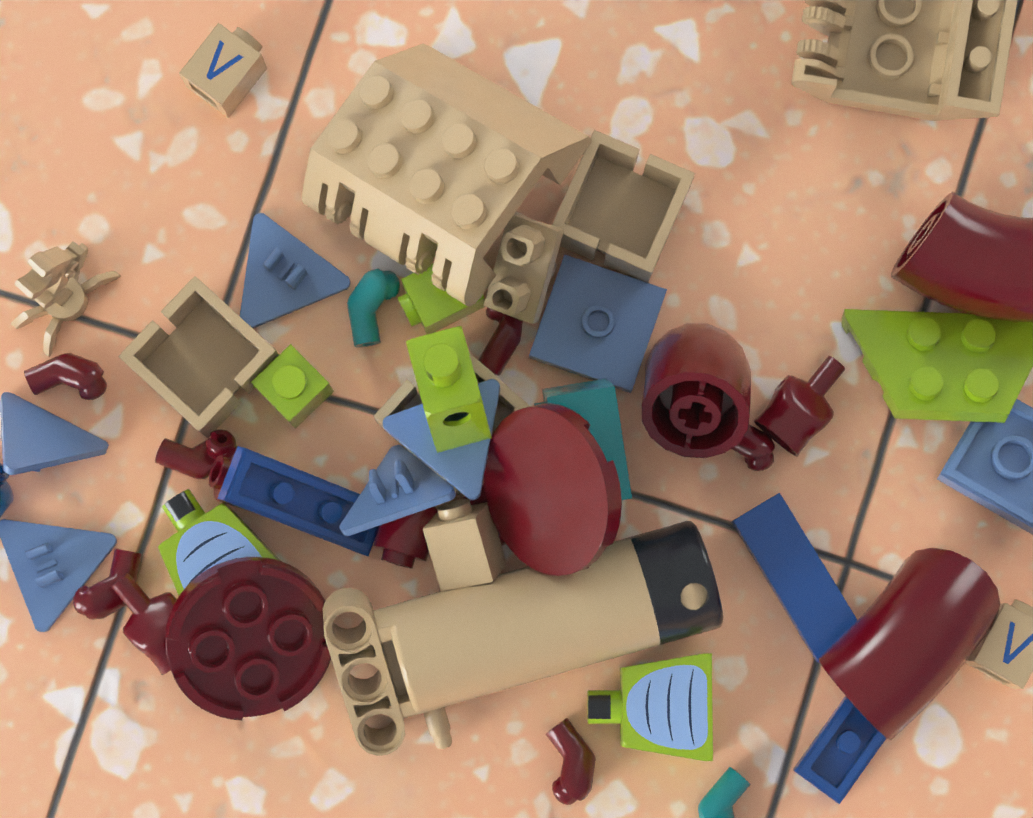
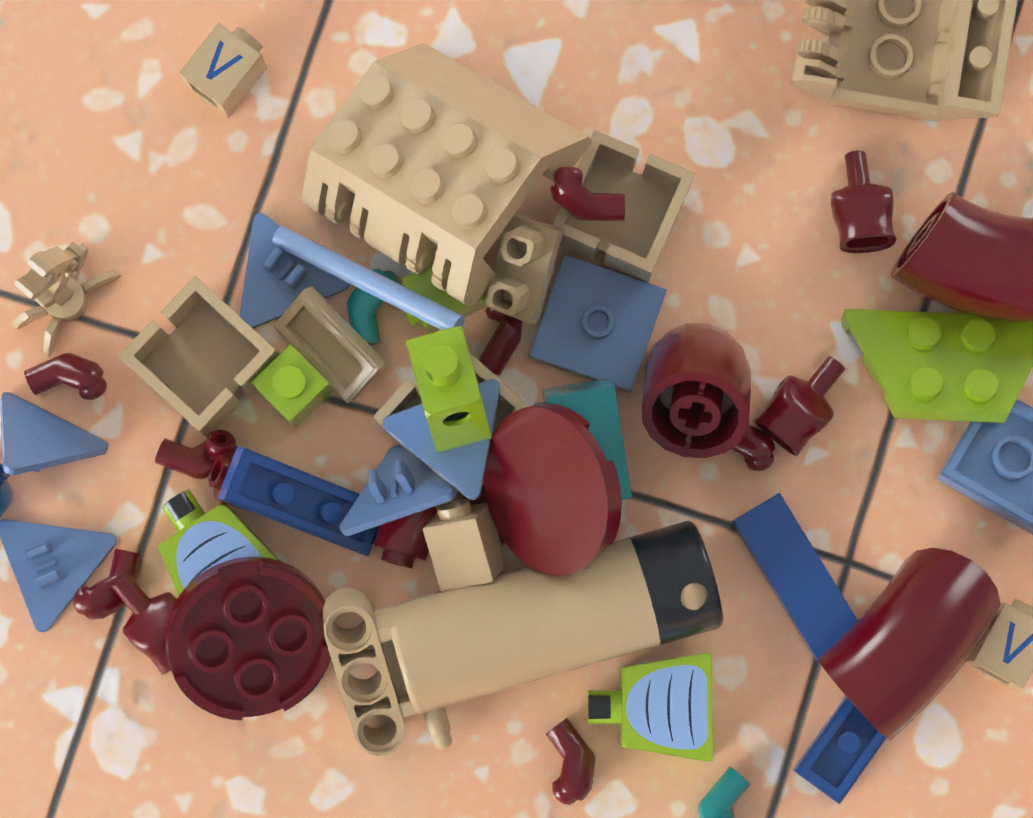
(329, 344): none -> tan tile
(366, 279): none -> light blue bar
(581, 202): none -> dark red arm
(863, 209): none -> dark red piece

